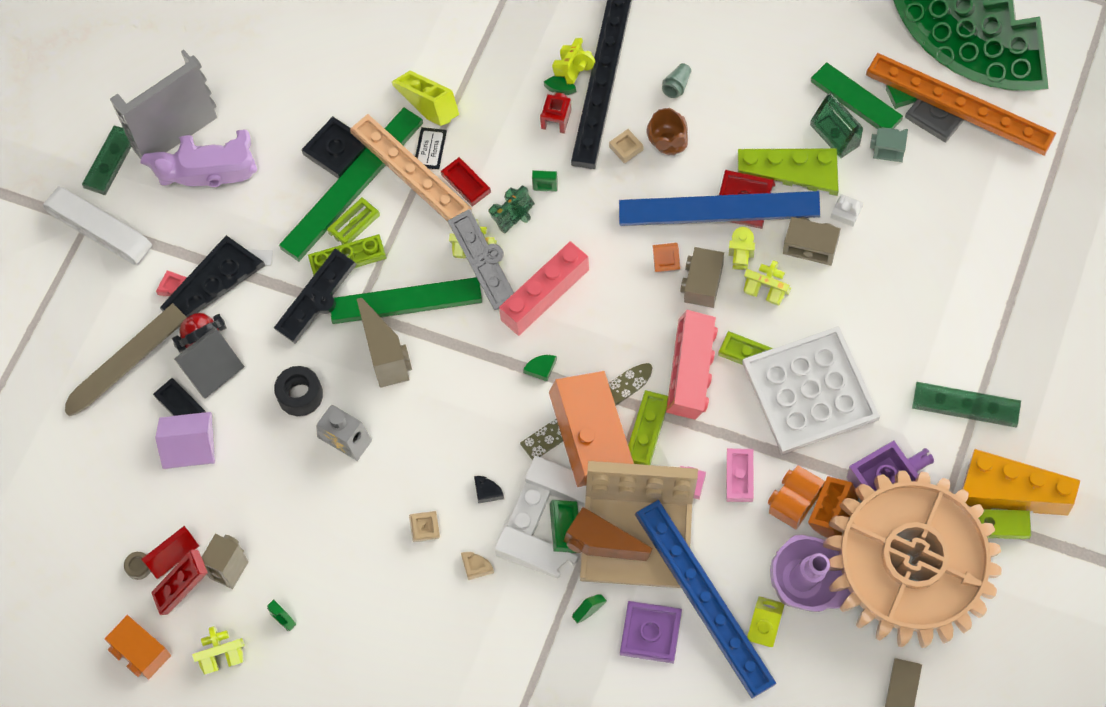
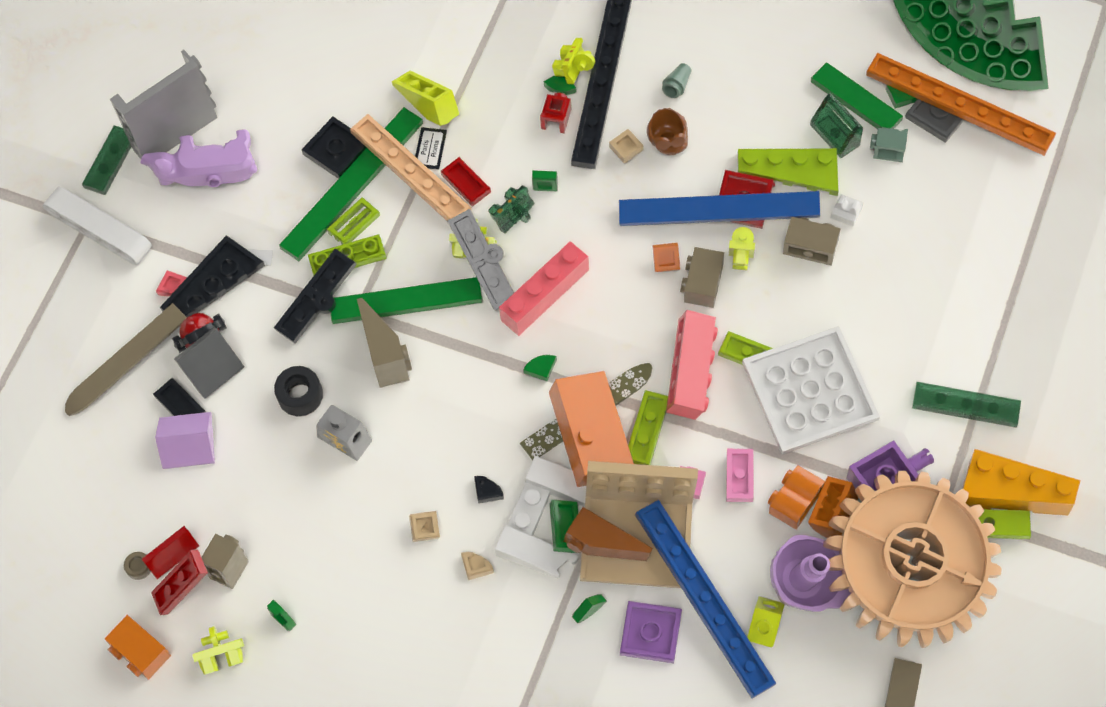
(756, 280): neon yellow hips -> none

